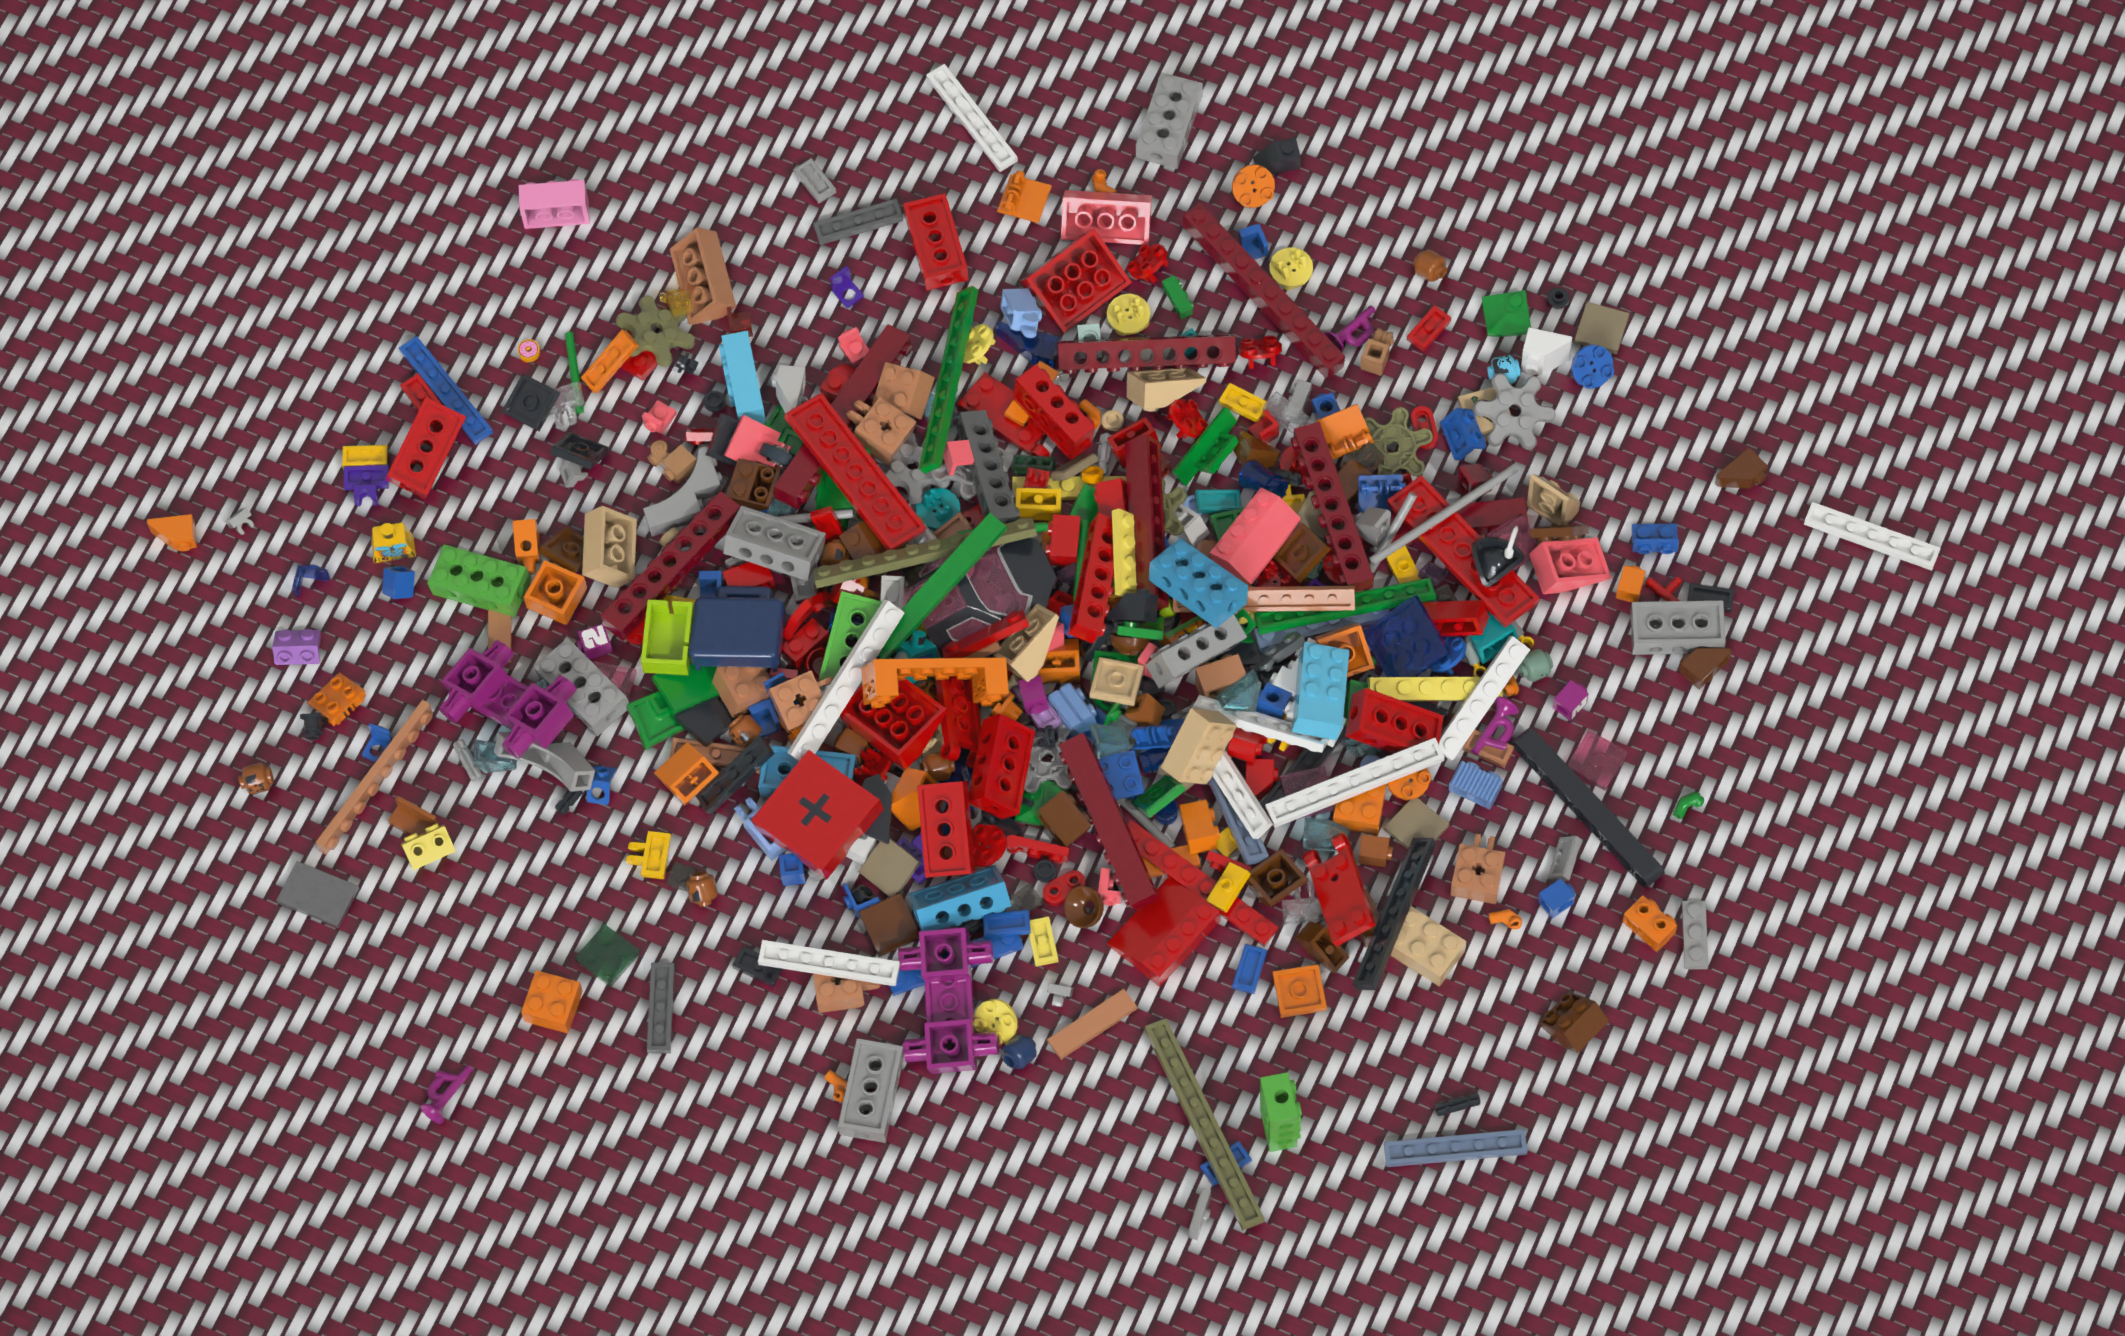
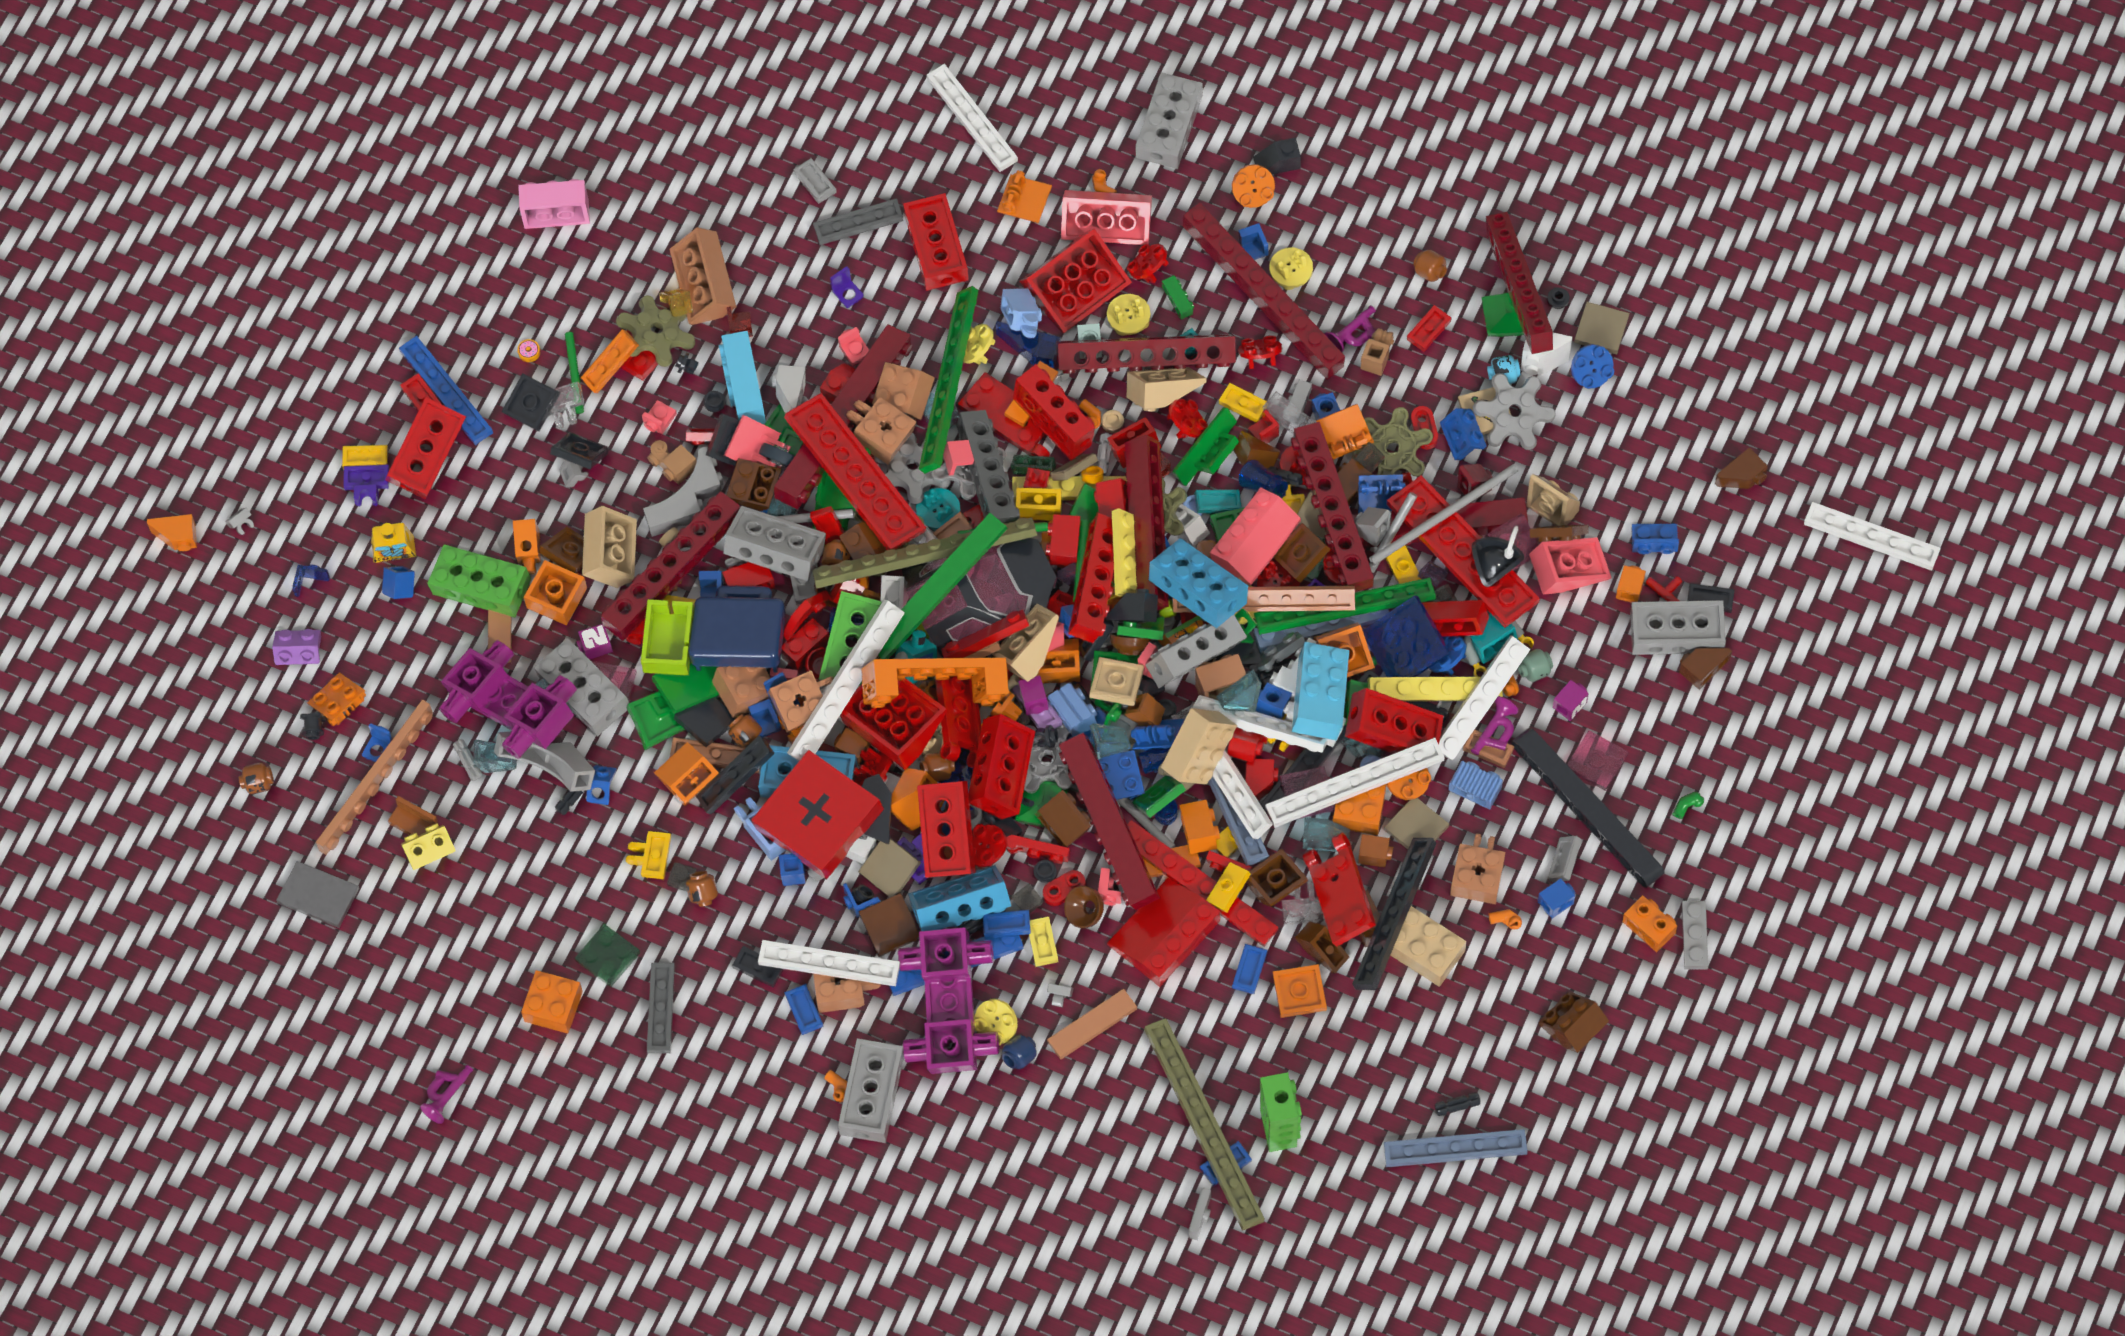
(803, 1009): none -> blue tile
(1519, 283): none -> dark red brick

